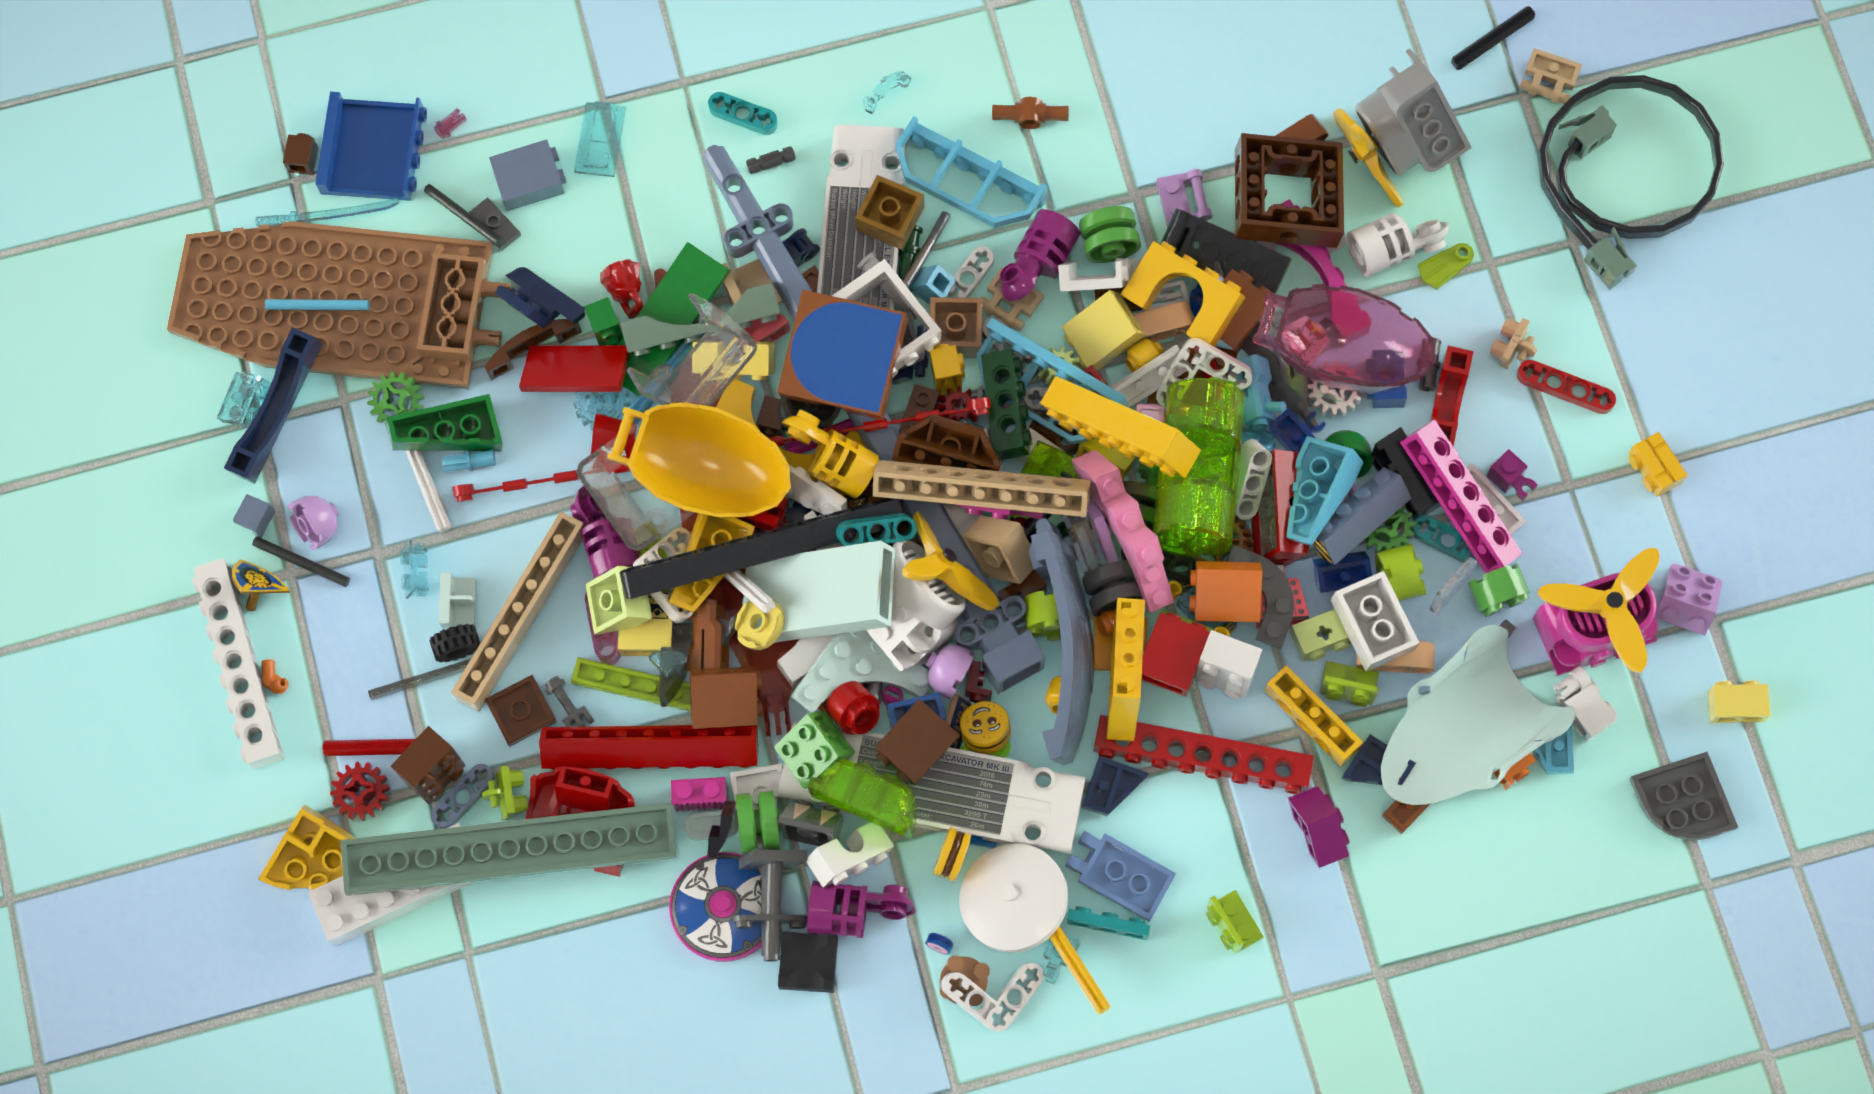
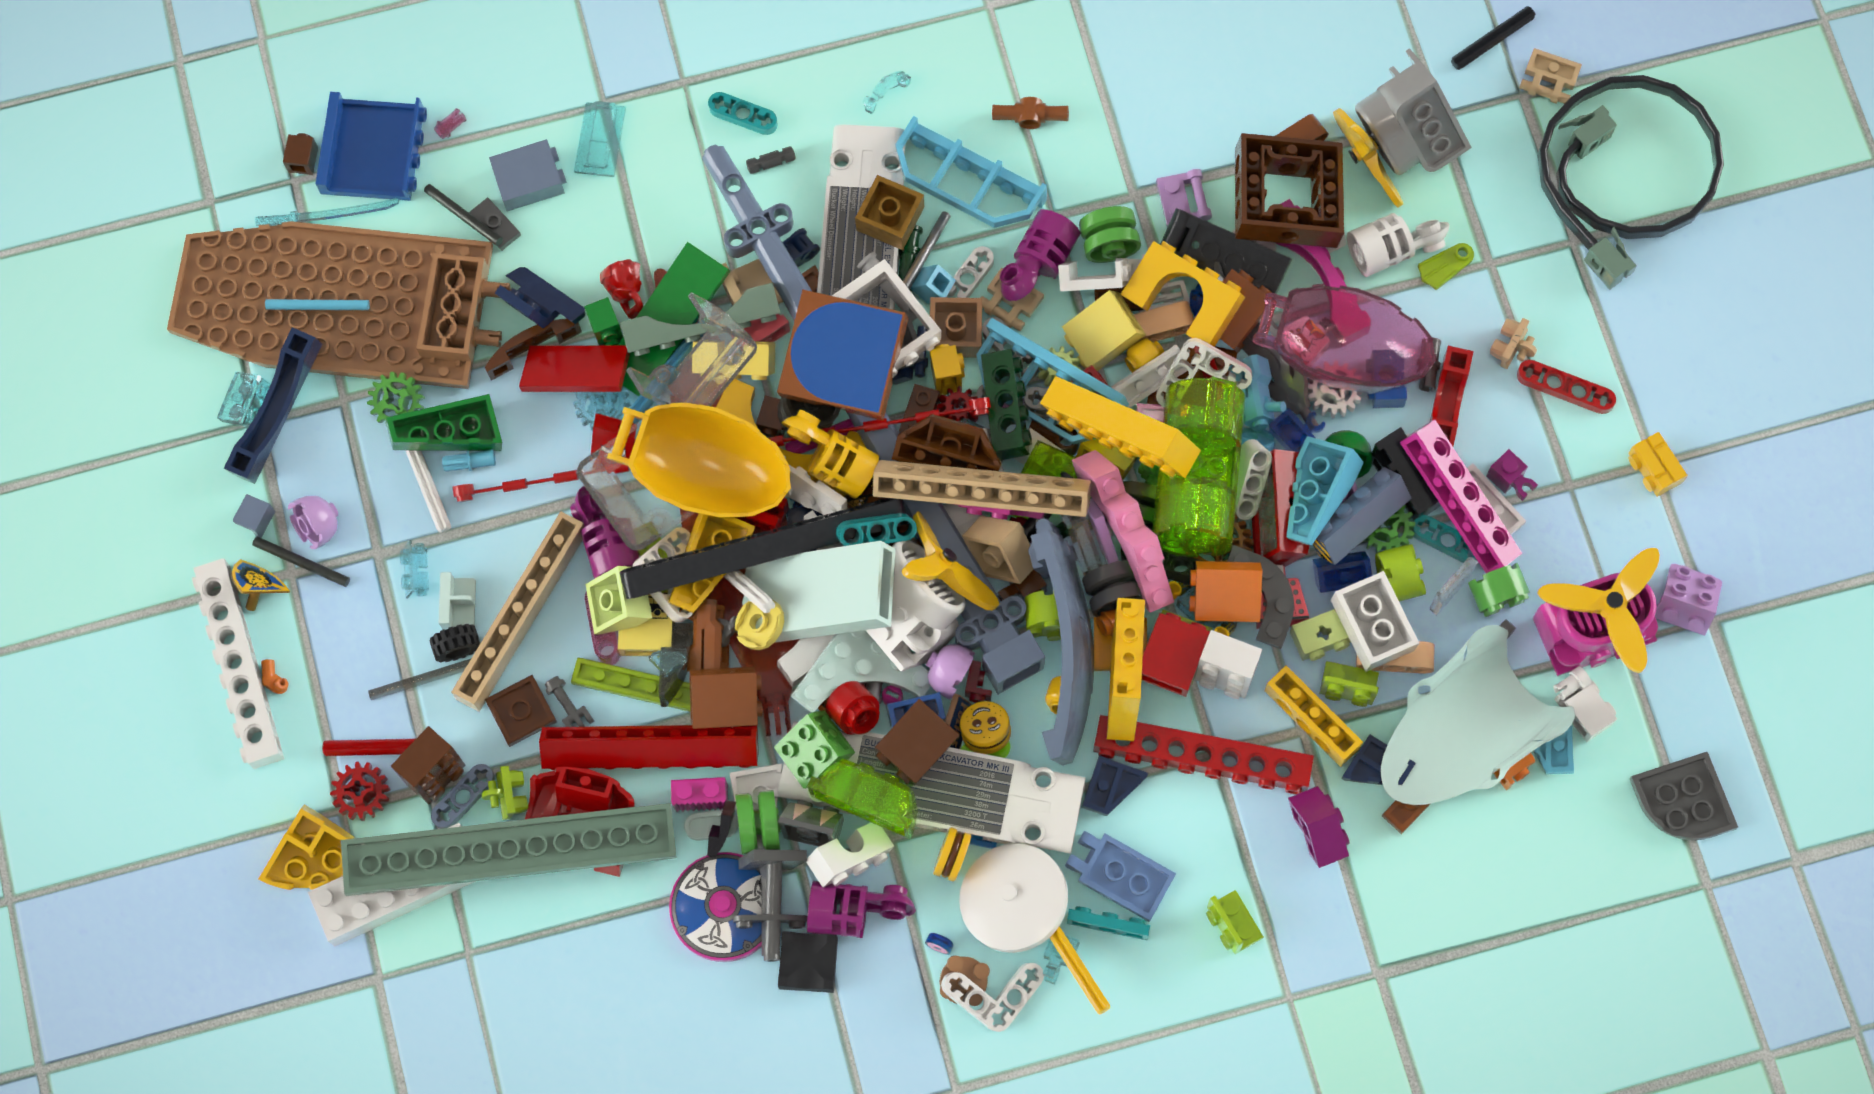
(1738, 702): light yellow brick -> none

